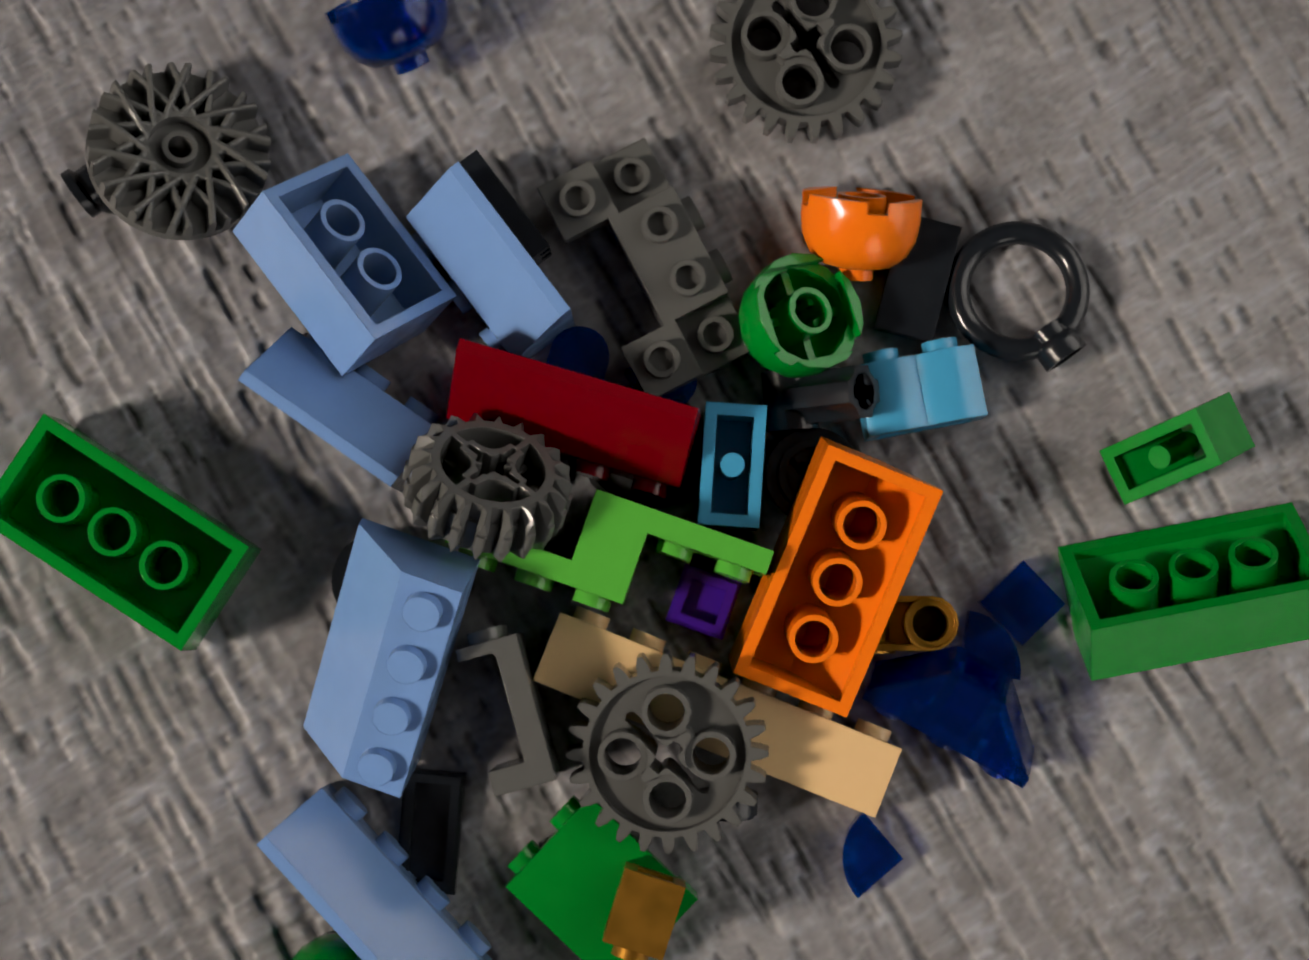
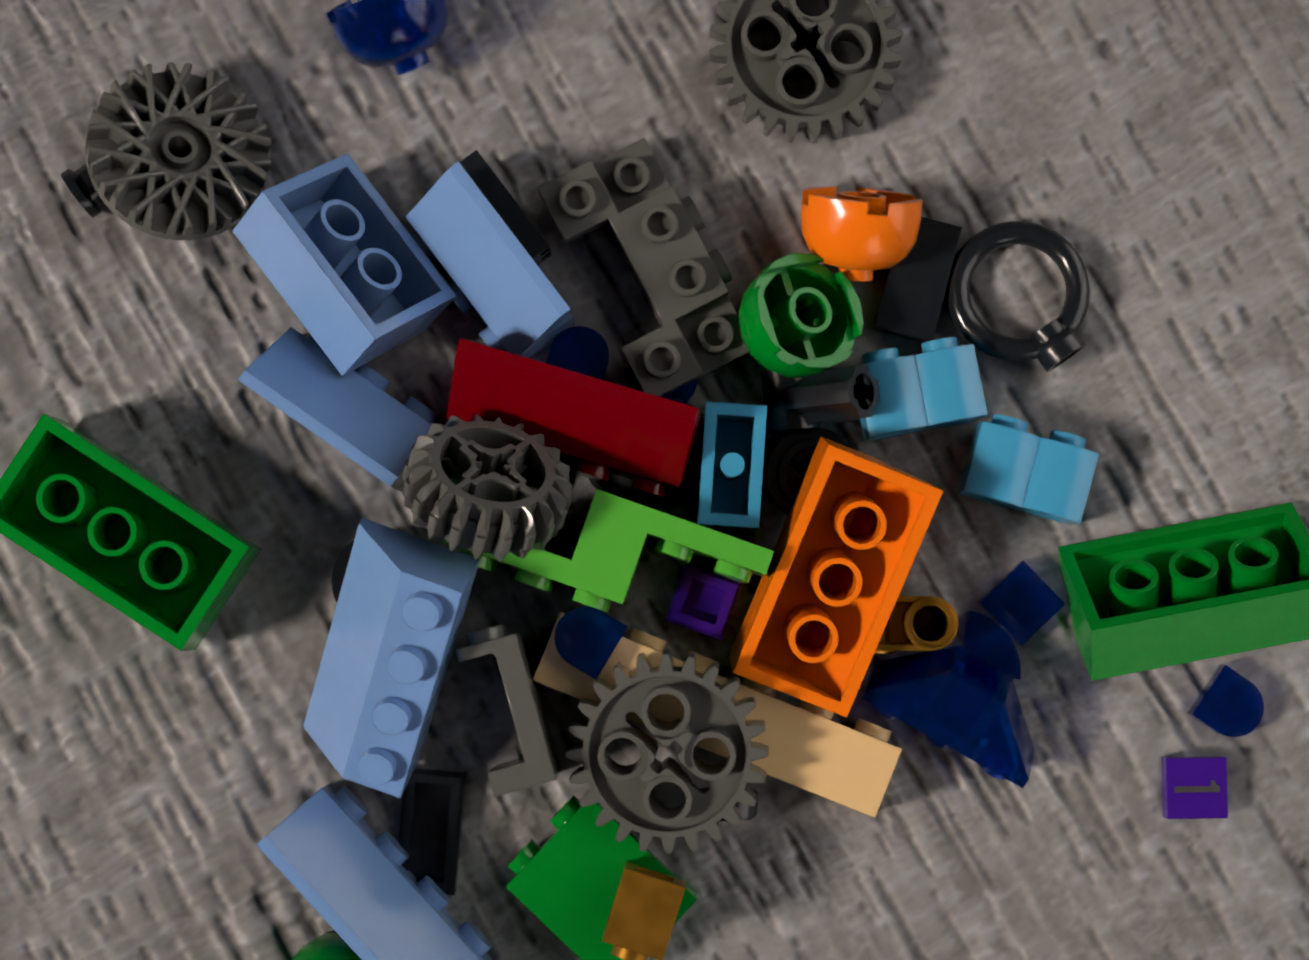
(588, 638): none -> clear blue tile
(866, 855): clear blue tile -> none
(1028, 471): none -> dark azure brick
(1177, 448): green slope -> none
(1194, 787): none -> dark purple tile
(1229, 704): none -> clear blue tile

